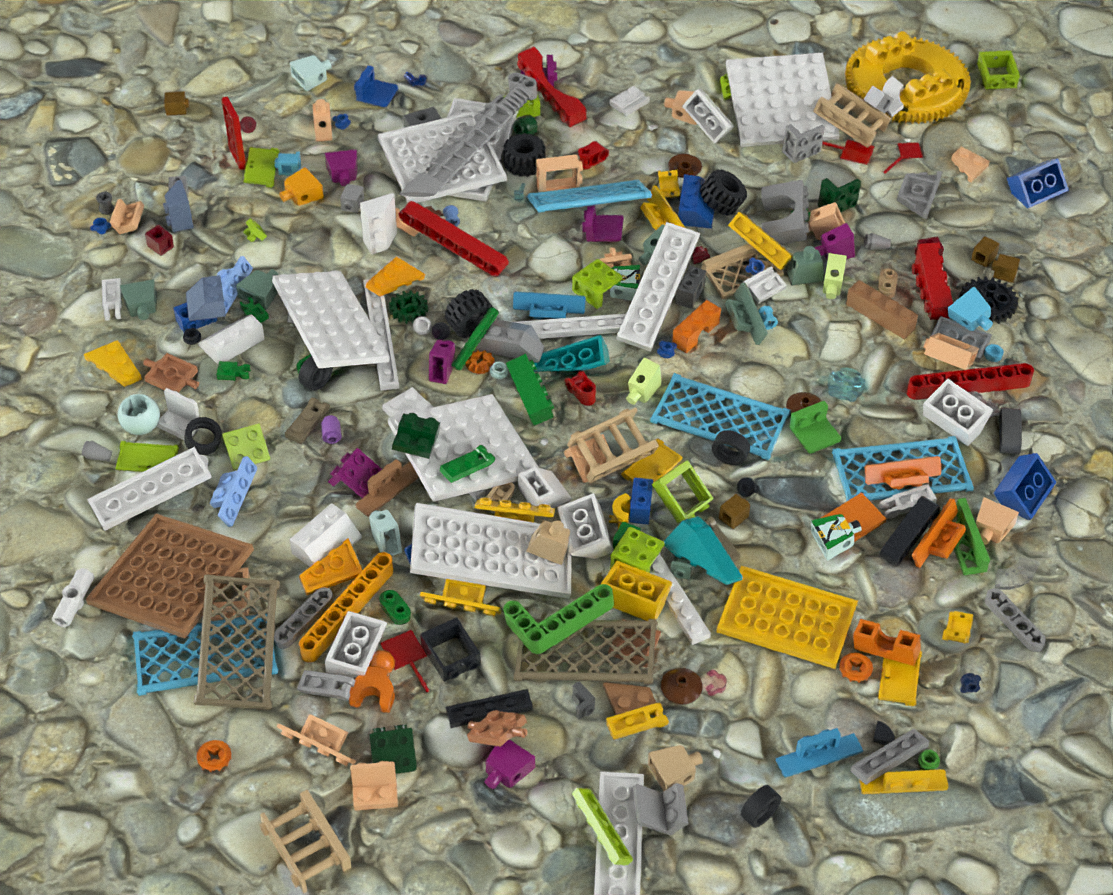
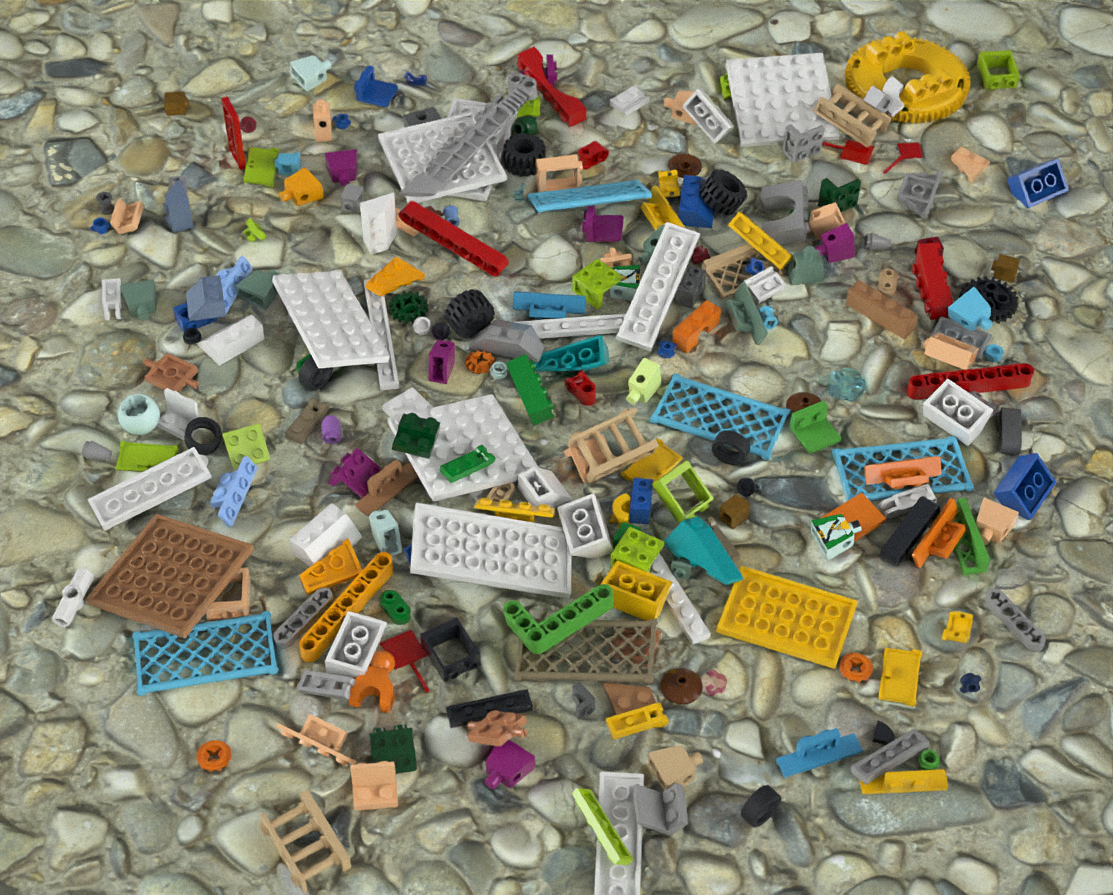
(115, 362): yellow wing -> none
(159, 240): dark red brick -> none
(199, 698): dark tan door -> none
(231, 370): green plate -> none
(256, 310): green plate -> none
(462, 594): yellow bracket -> none
(475, 338): green axle -> none
(550, 541): tan torso -> none
(833, 281): yellowish green torso -> none
(872, 640): orange arch -> none
(985, 251): pearl gold brick -> none

